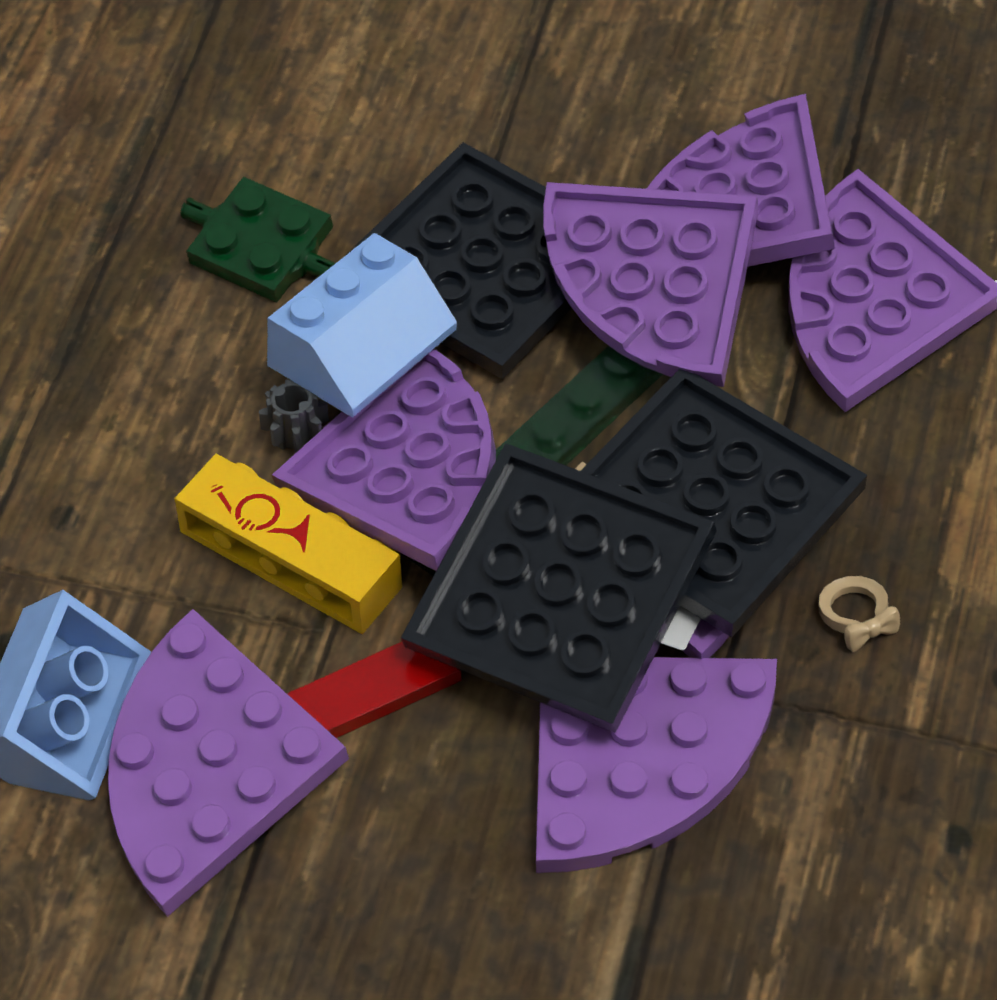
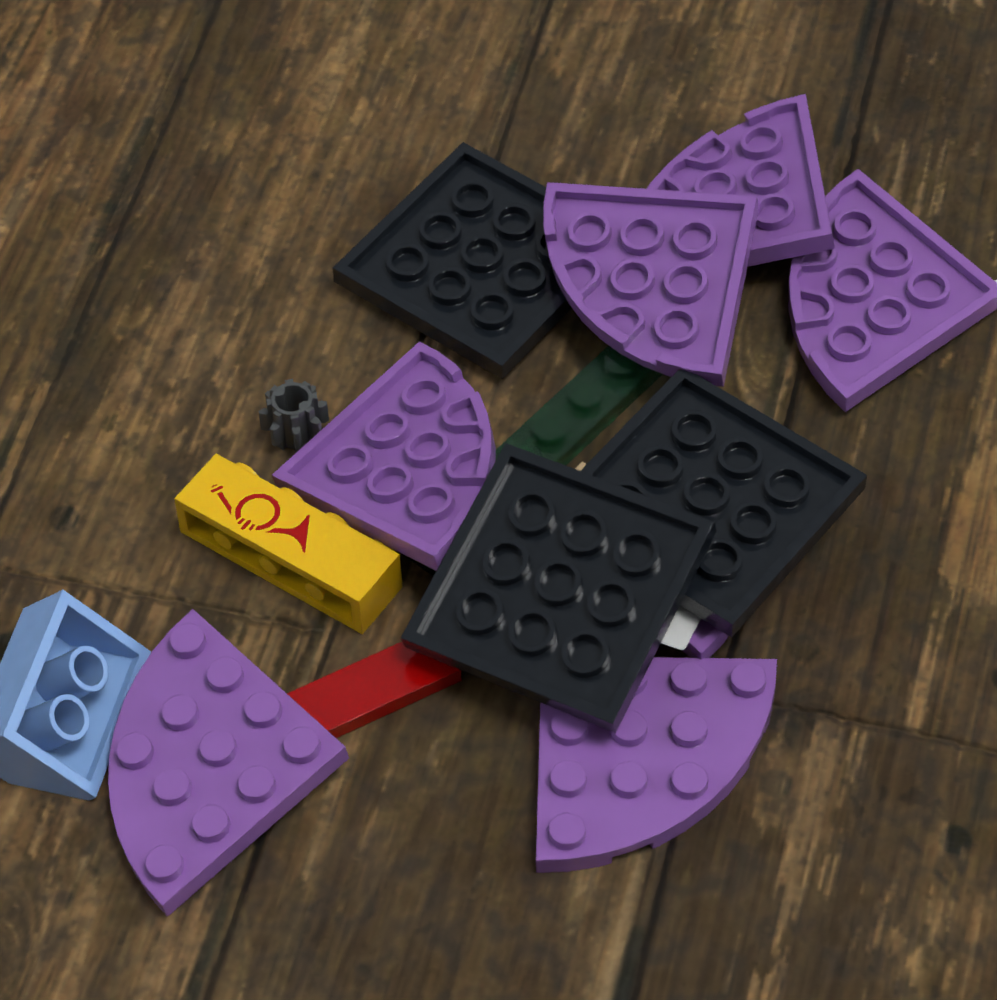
(259, 239): dark green plate -> none
(359, 326): light blue slope -> none
(857, 633): tan piece -> none

